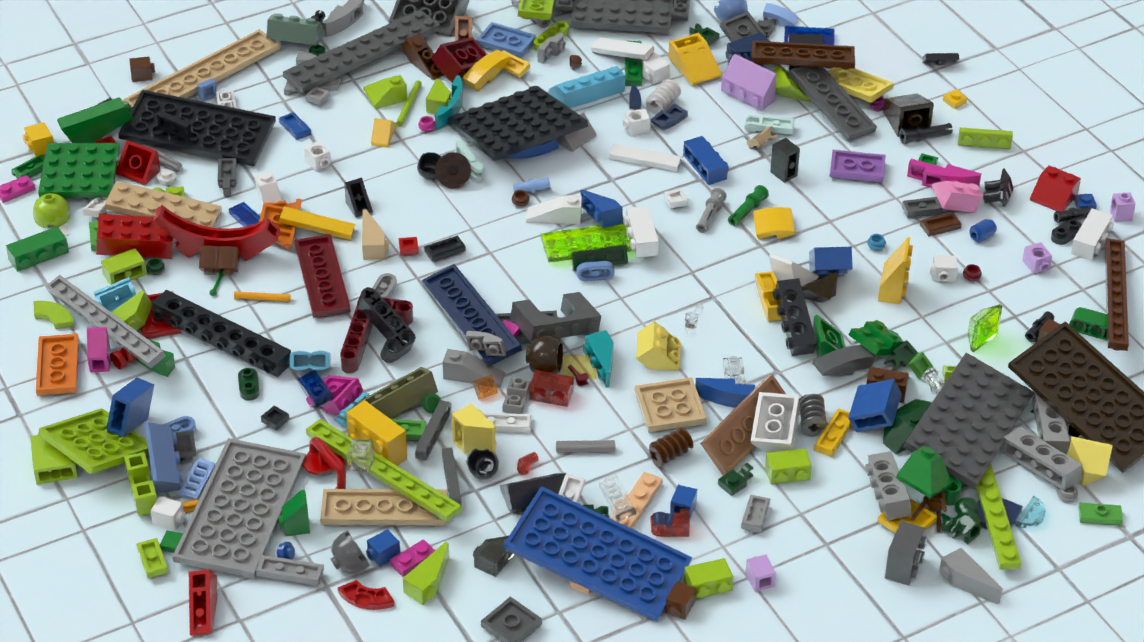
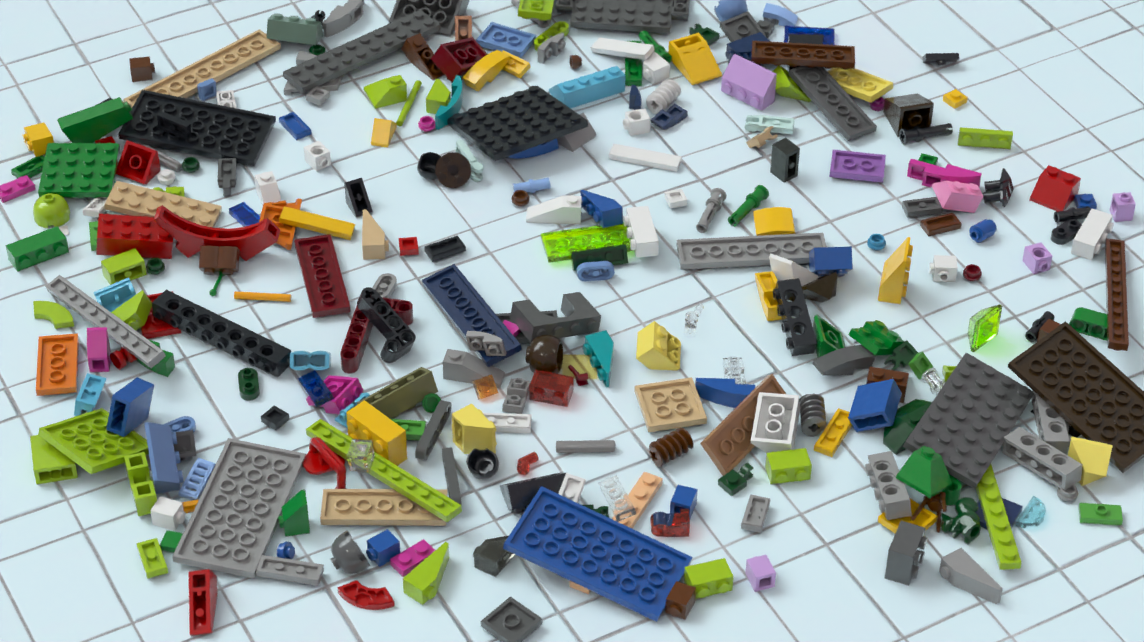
(89, 393): none -> medium azure hinge
(190, 164): none -> dark green plate
(659, 49): none -> green pin
(705, 160): blue brick -> none
(746, 250): none -> light grey plate

